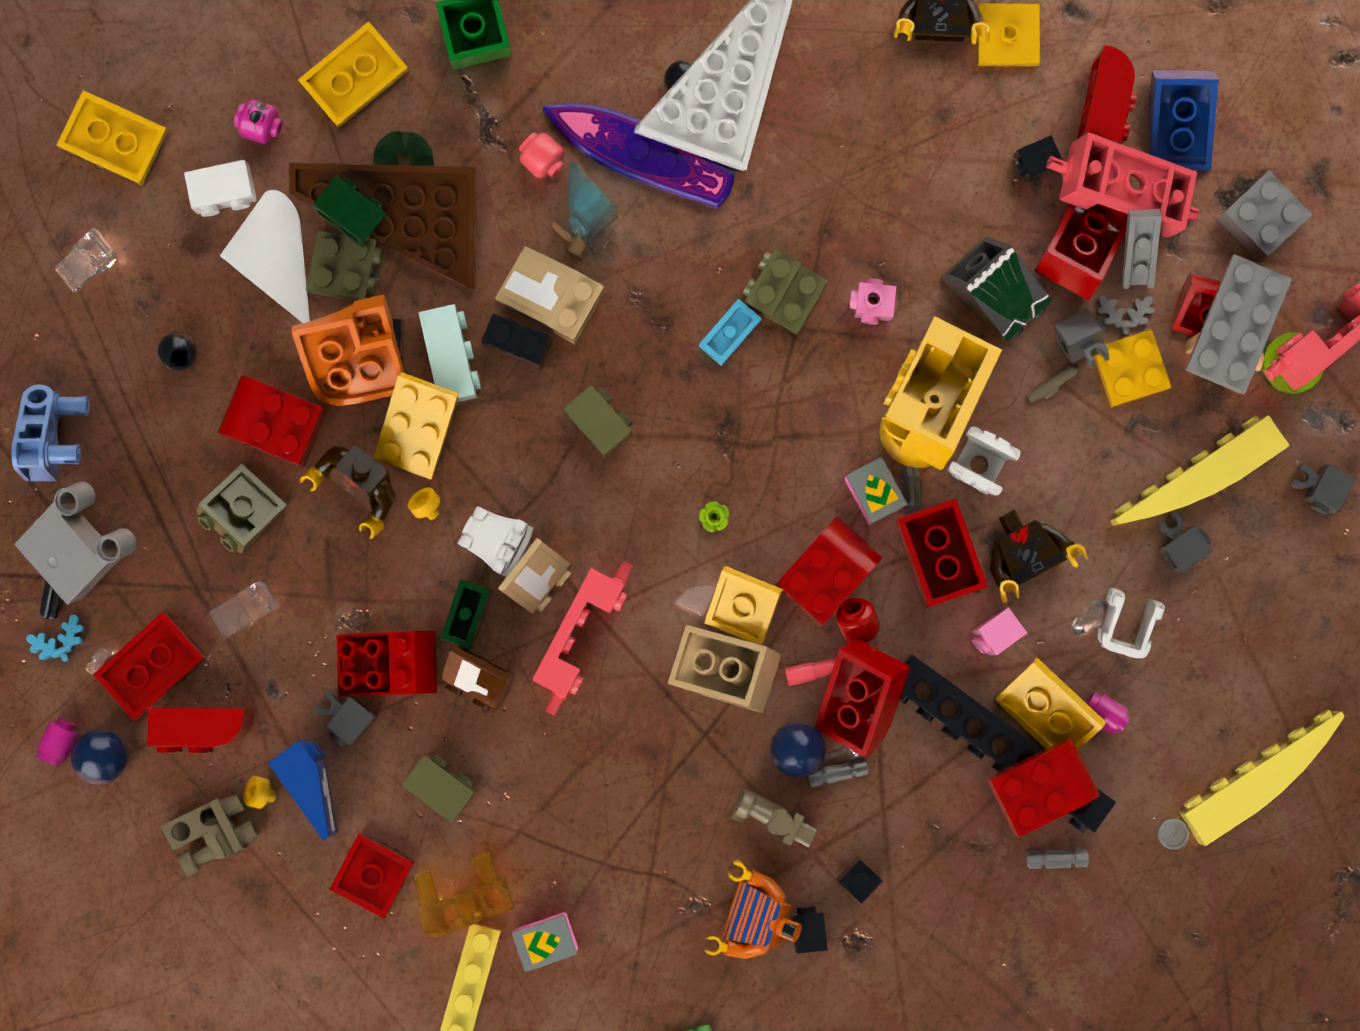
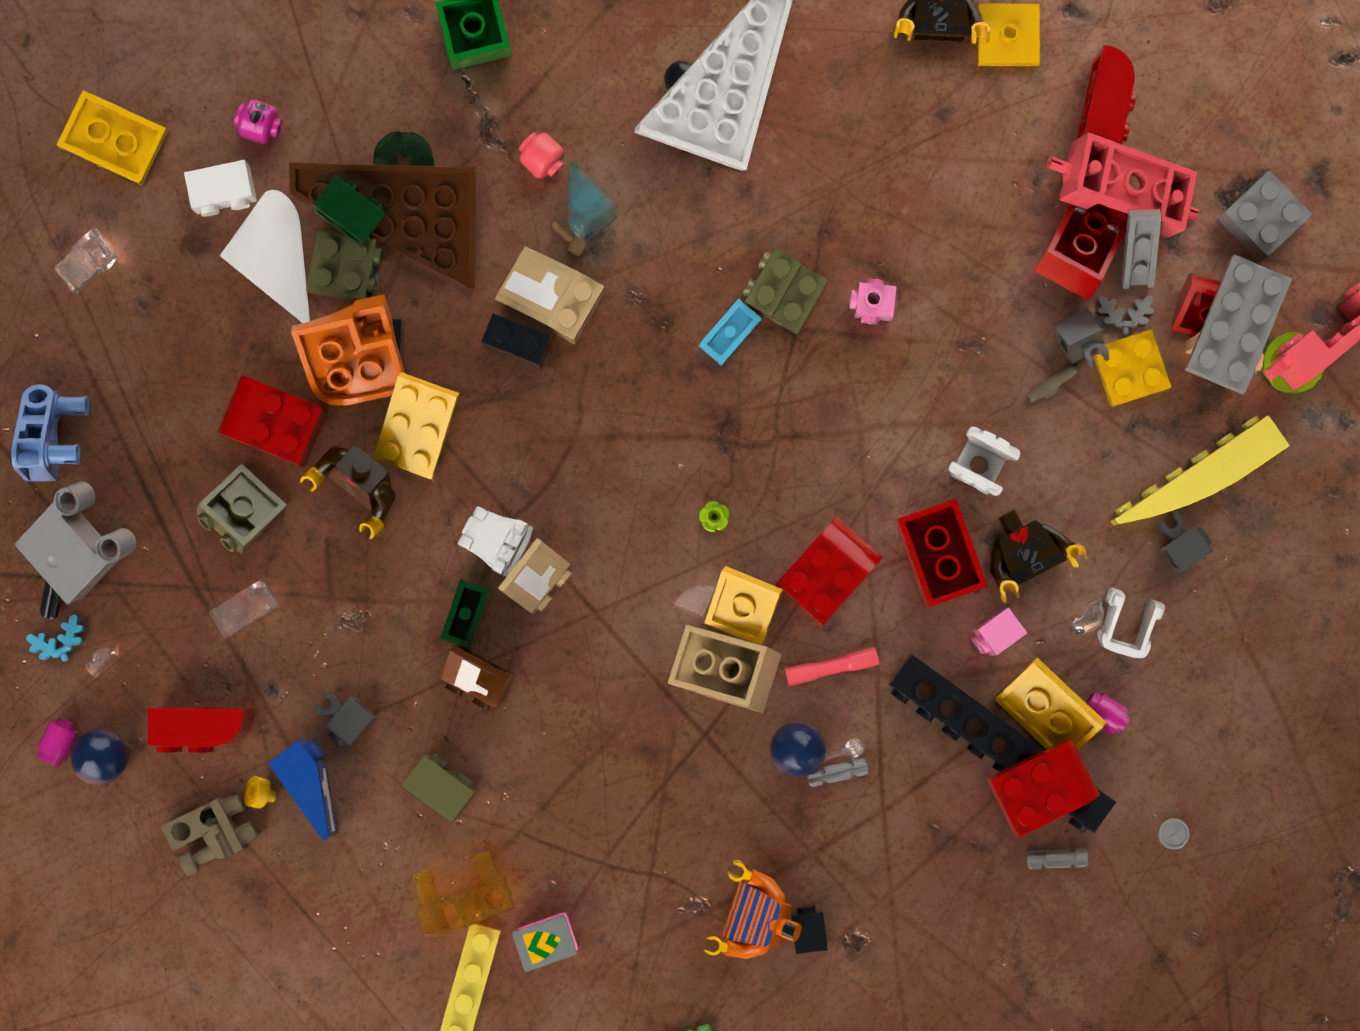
(149, 666): red plate -> none
(177, 351): black piece -> none
(353, 74): yellow plate -> none
(371, 875): red plate -> none
(386, 663): red slope -> none
(424, 503): yellow tile -> none
(448, 351): light aqua brick -> none
(559, 674): coral brick -> none
(598, 420): olive brick -> none
(611, 141): dark purple piece -> none
(775, 818): dark tan hips -> none
(857, 620): red head -> none
(859, 880): black brick -> none
(861, 697): red brick -> none
(875, 491): piece -> none
(912, 489): light grey axle -> none
(935, 395): yellow brick -> none
(998, 288): slope -> none
(1032, 159): black brick -> none
(1183, 117): blue slope -> none
(1257, 782): light yellow slope -> none
(1327, 488): dark grey brick -> none

